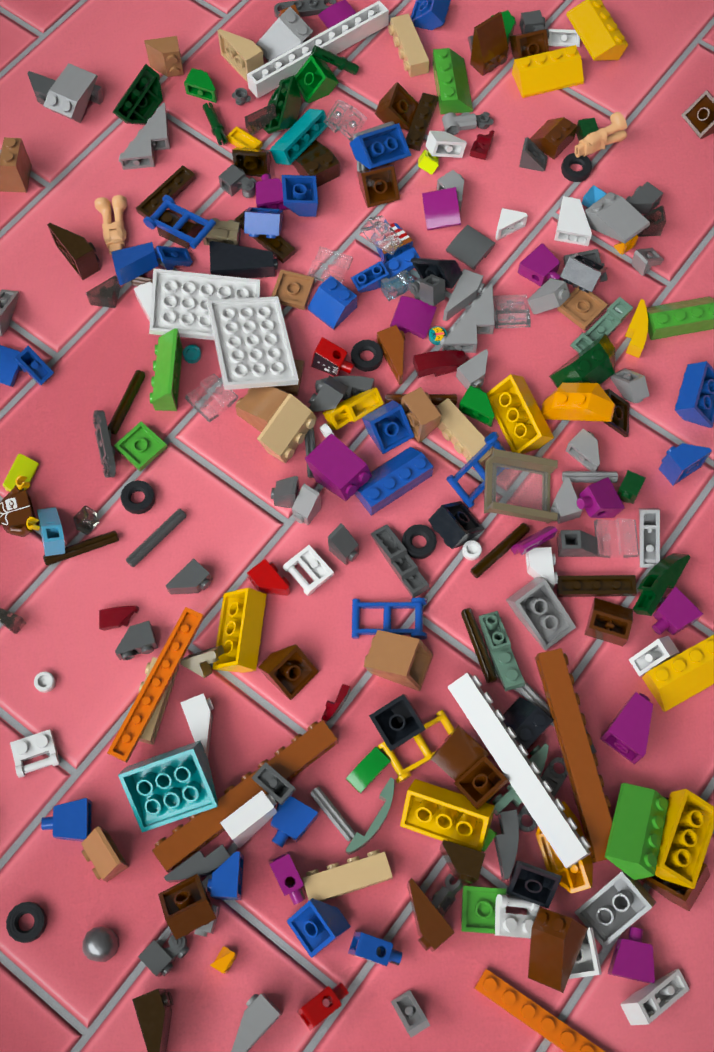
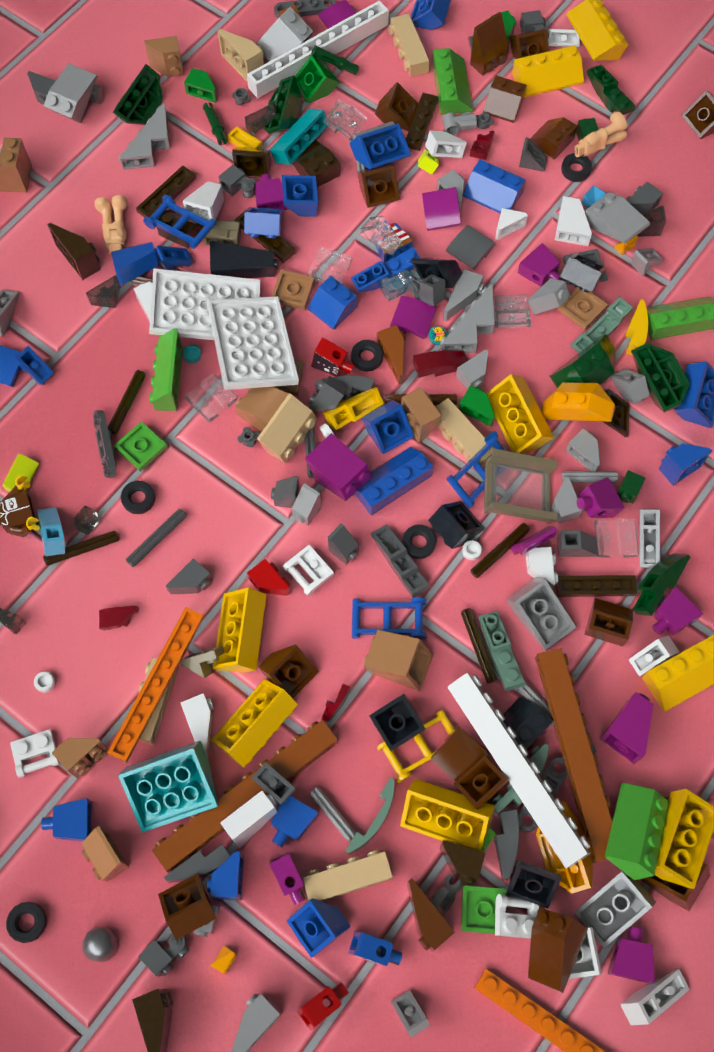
(79, 754): none -> medium nougat slope
(137, 640): dark grey slope -> none
(205, 201): none -> white slope
(249, 442): none -> dark grey plate
(254, 722): none -> yellow slope
(367, 770): green slope -> none
(493, 187): none -> slope
(505, 98): none -> slope
(608, 91): none -> dark green slope
(662, 374): none -> dark green wedge

